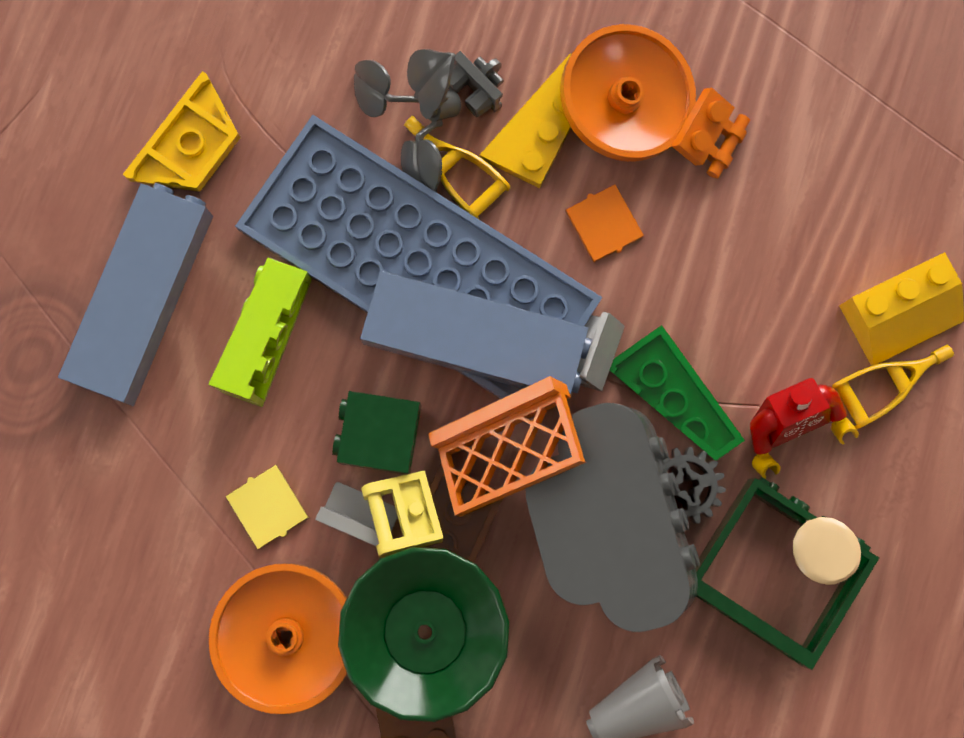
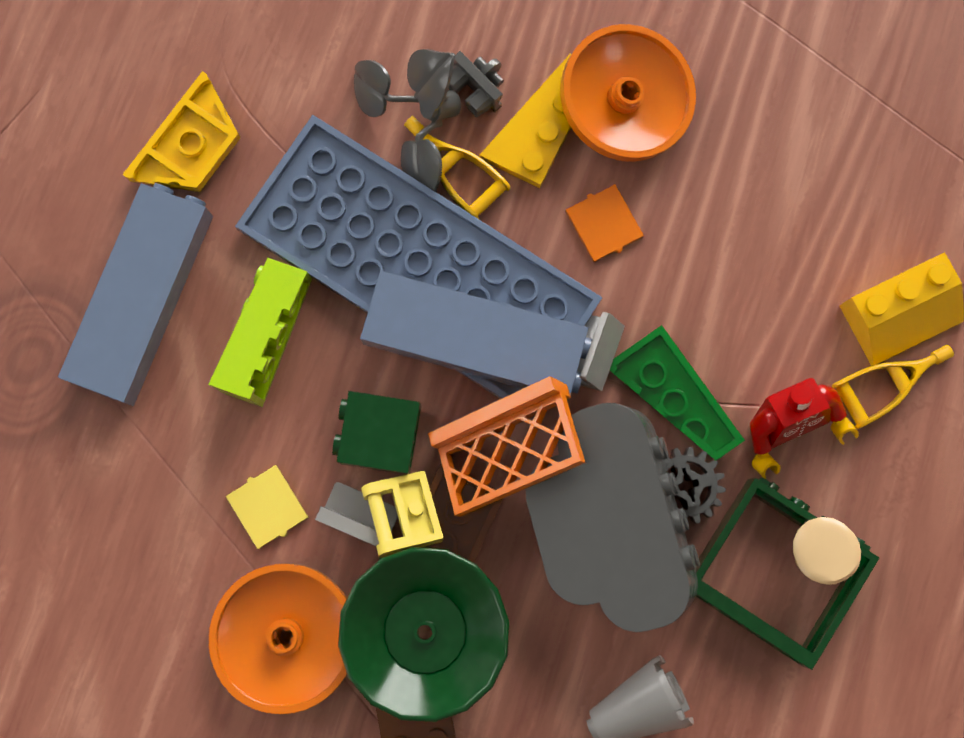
(702, 129): orange plate -> none

